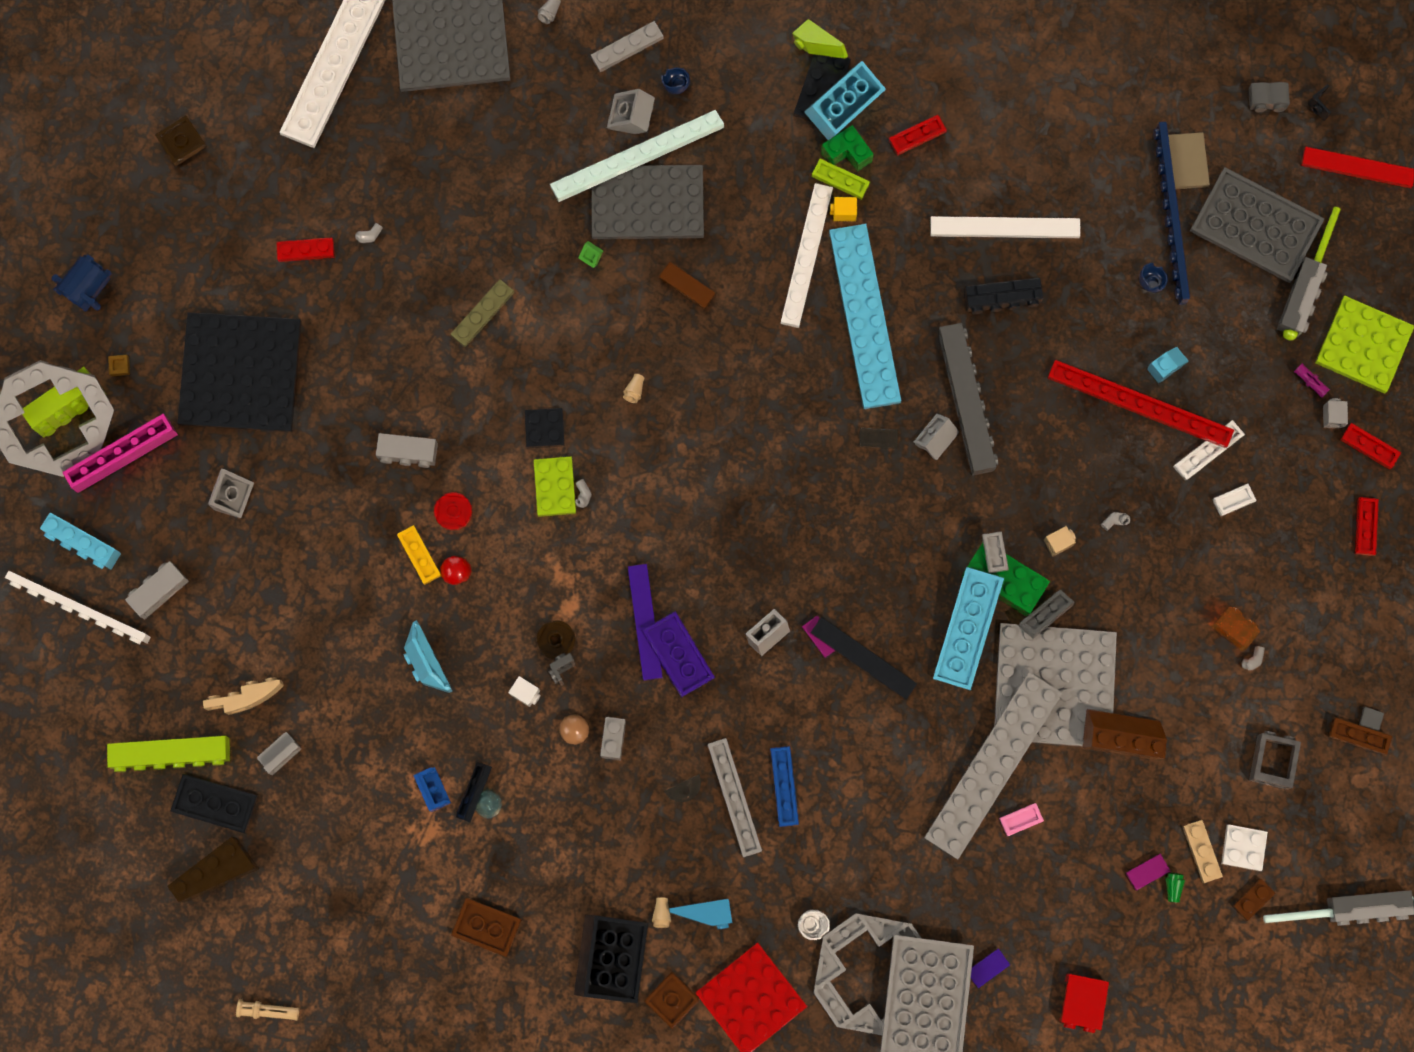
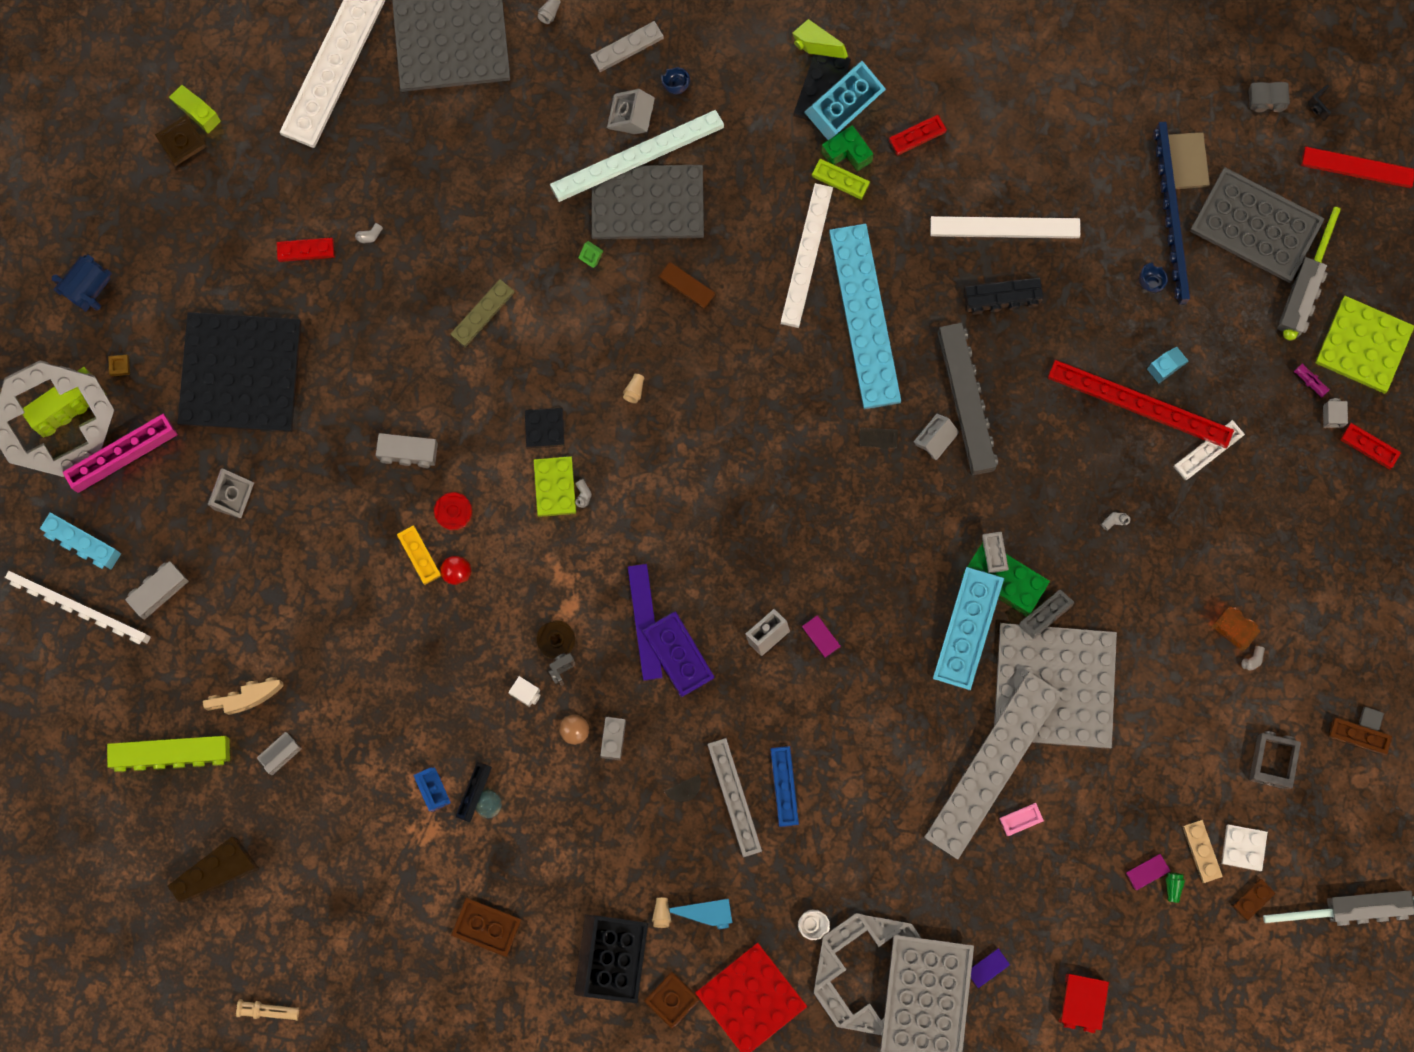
(195, 109): none -> lime slope
(214, 803): black tile -> none
(424, 660): medium azure wedge -> none
(844, 209): yellow brick -> none
(863, 658): black tile -> none
(1060, 540): tan brick -> none
(1124, 735): reddish brown slope -> none
(1234, 500): white tile -> none
(1366, 526): red tile -> none

